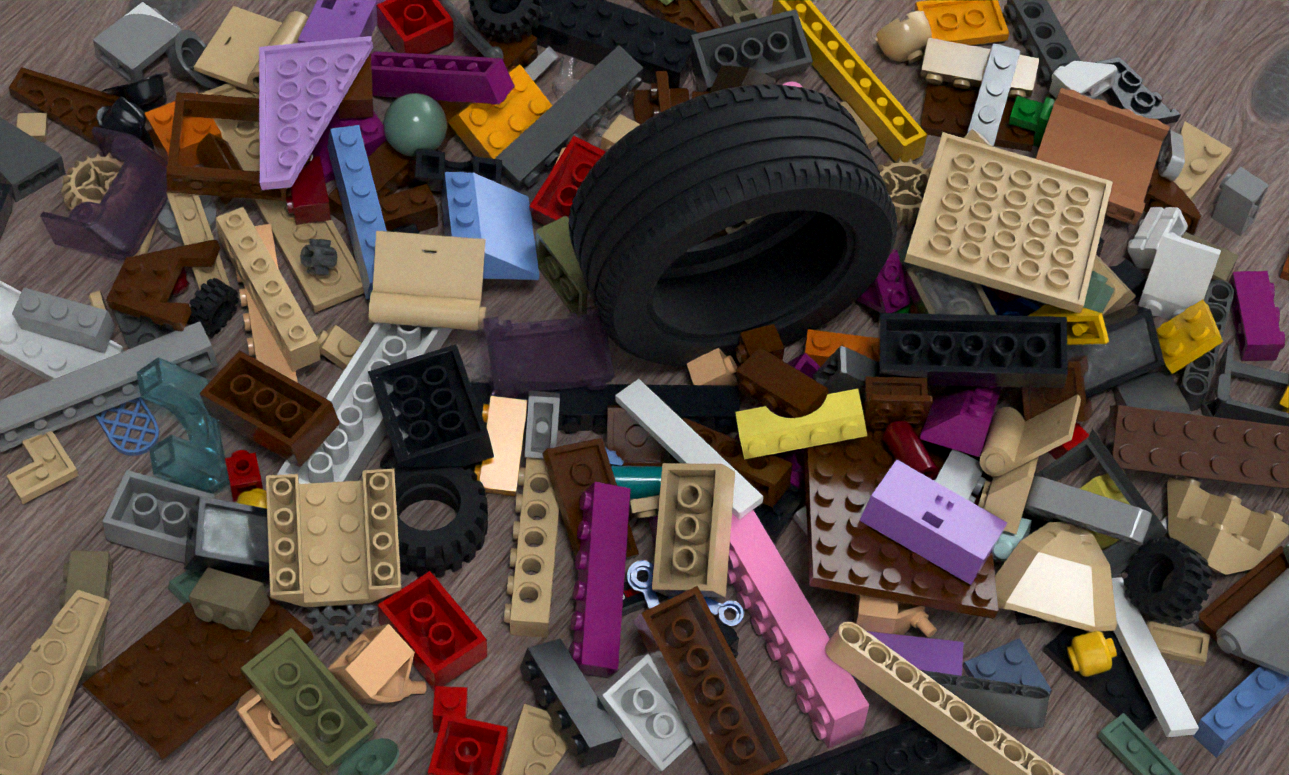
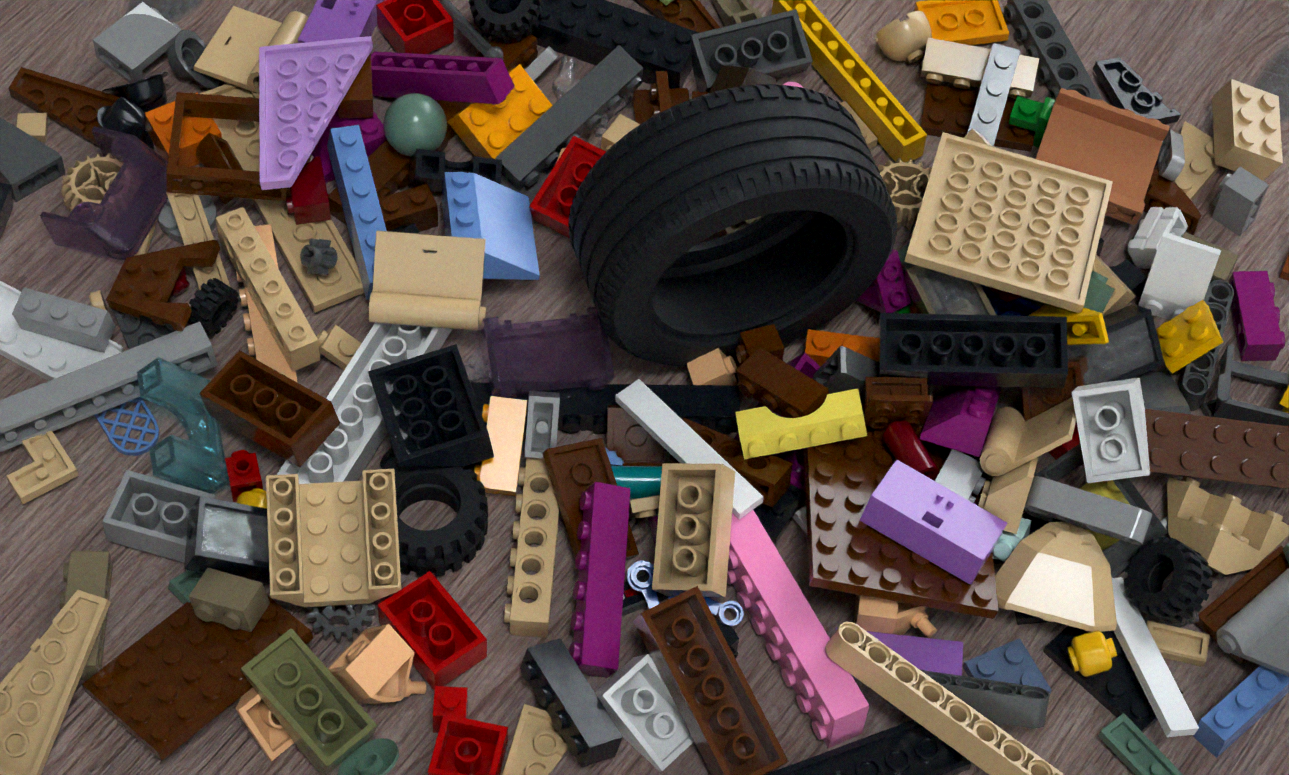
(560, 265): olive slope -> none
(1084, 77): white slope -> none
(1112, 430): none -> white slope
(1247, 129): none -> tan brick

